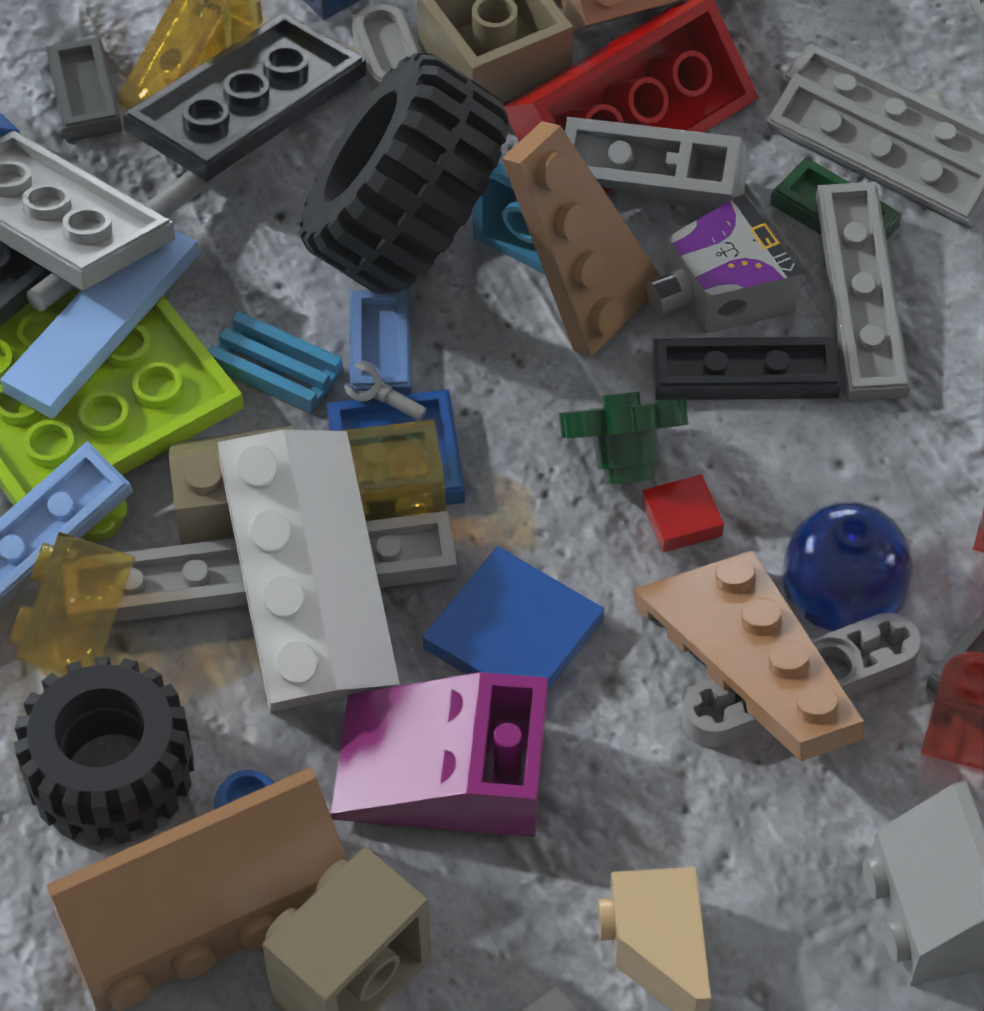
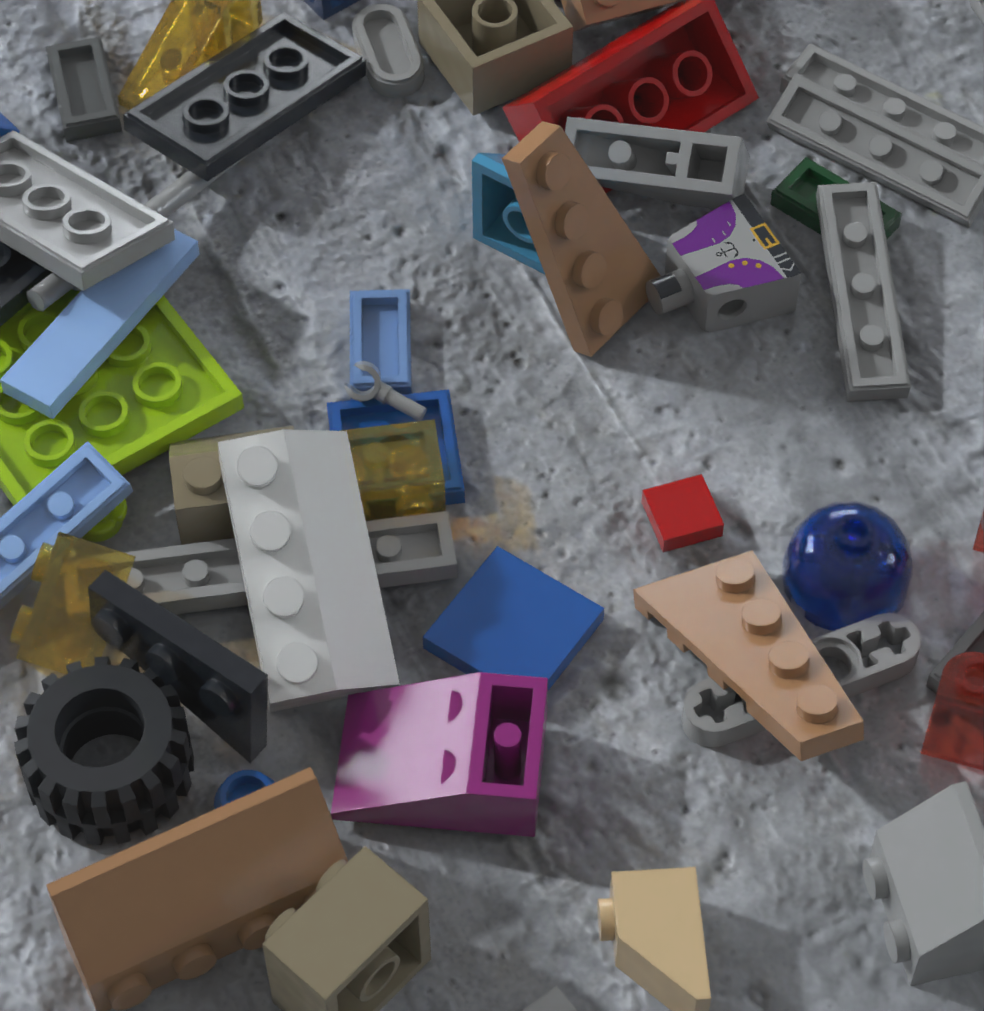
(207, 676): none -> black wing
(280, 354): dark azure tile -> none
(404, 174): black tyre -> none
(625, 433): dark green plant -> none
(746, 368): black tile -> none

